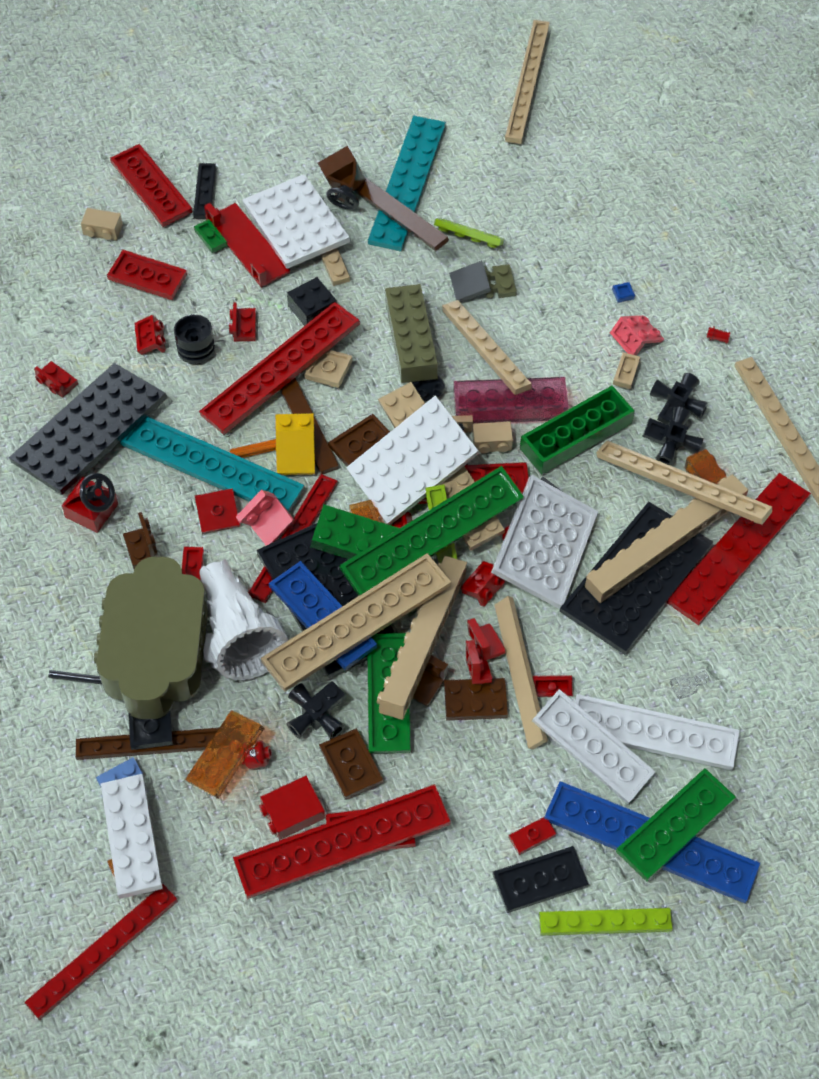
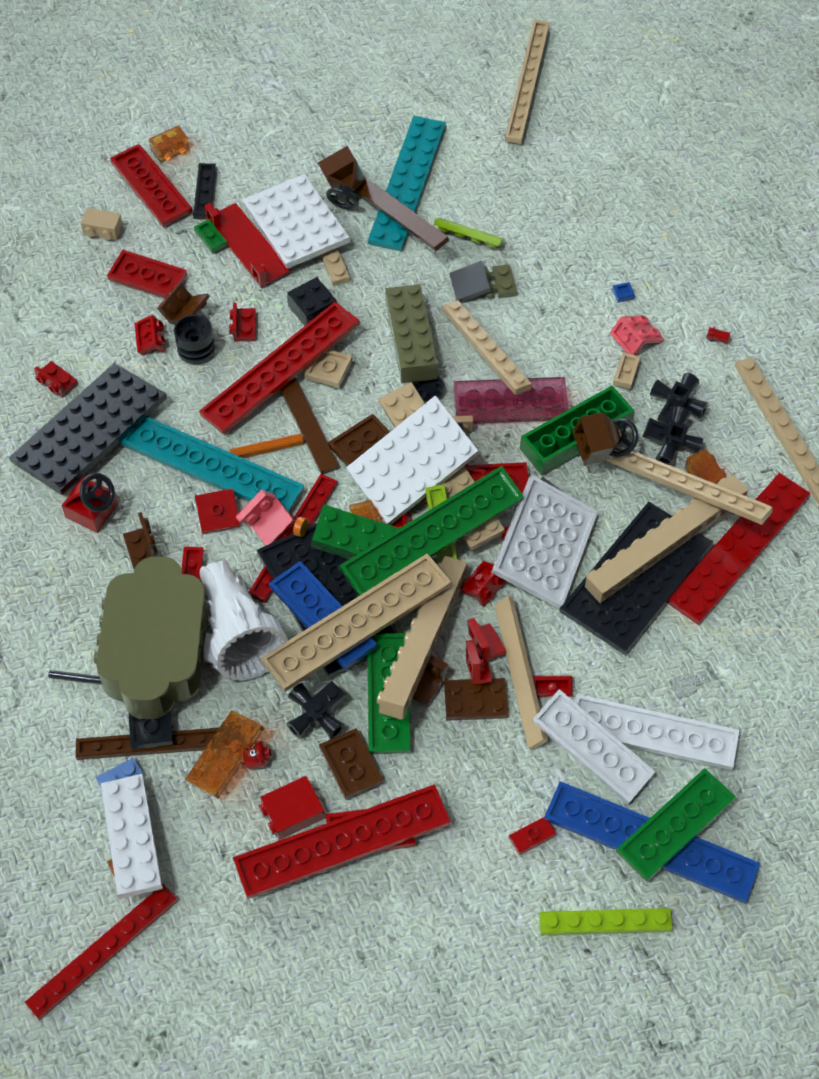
(169, 144): none -> clear orange brick
(181, 303): none -> reddish brown bracket
(295, 444): yellow slope -> none
(300, 526): none -> orange tile
(492, 437): tan brick -> none
(540, 879): black tile -> none
(598, 435): none -> reddish brown piece

